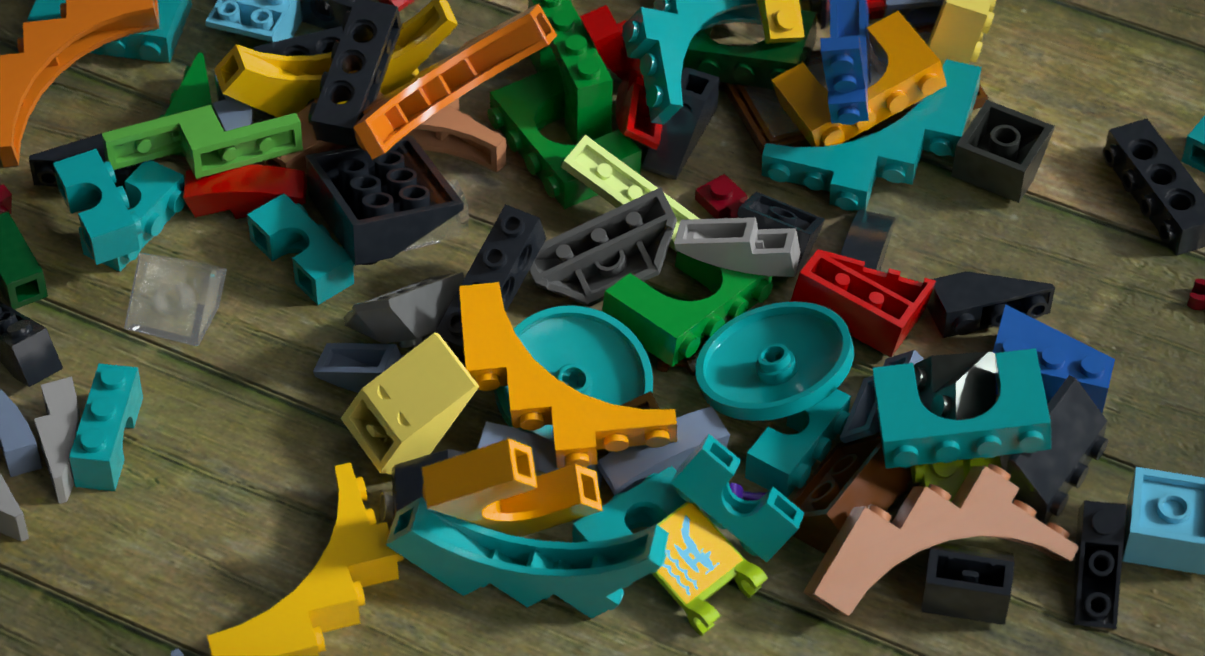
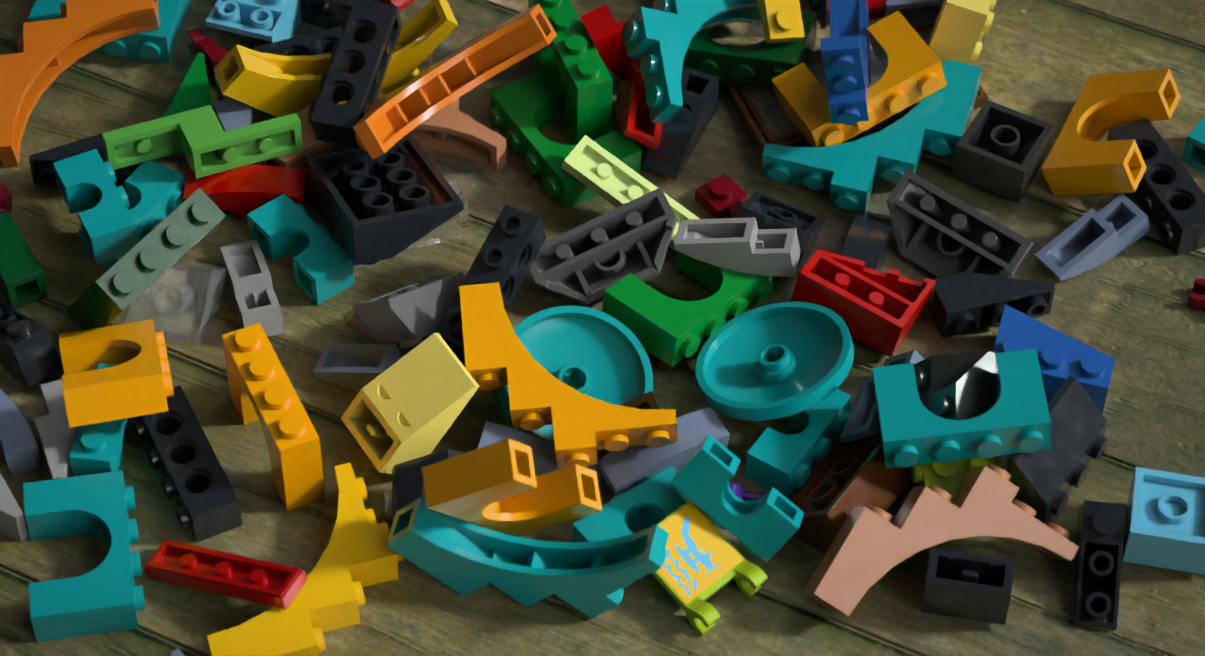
(107, 595): none -> teal arch
(123, 391): none -> light orange arch
(146, 262): none -> arch
(189, 469): none -> black brick
(207, 46): none -> dark red plate
(225, 574): none -> red tile
(252, 287): none -> light grey slope
(266, 394): none -> light orange arch
(949, 234): none -> dark grey wedge
(1094, 238): none -> sand blue slope
(1108, 101): none -> light orange arch

